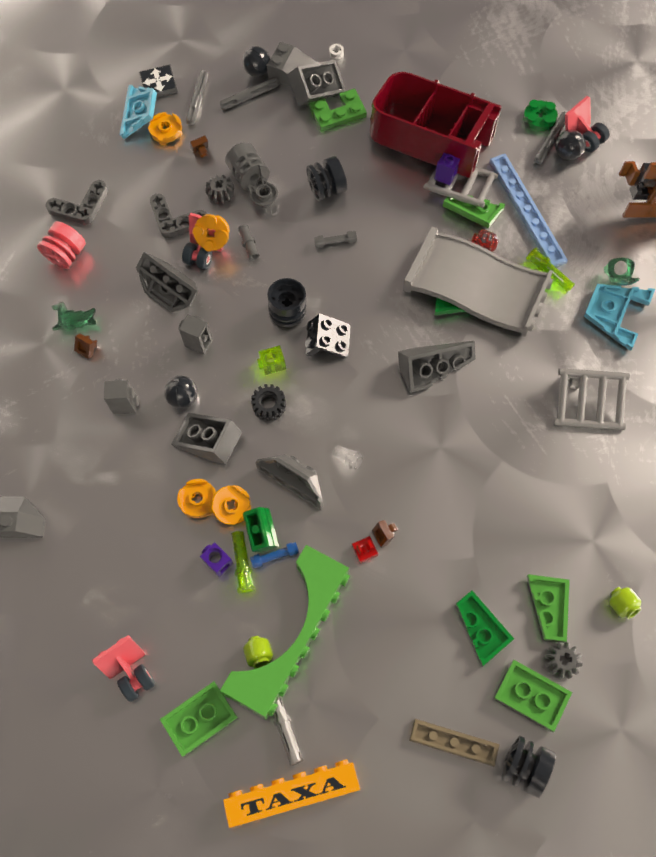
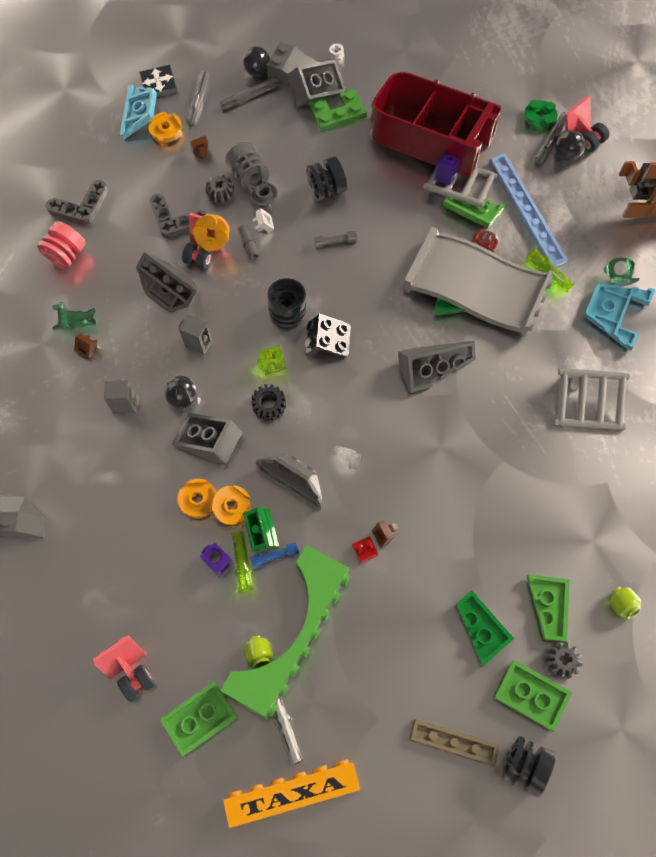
(263, 220): none -> white tile

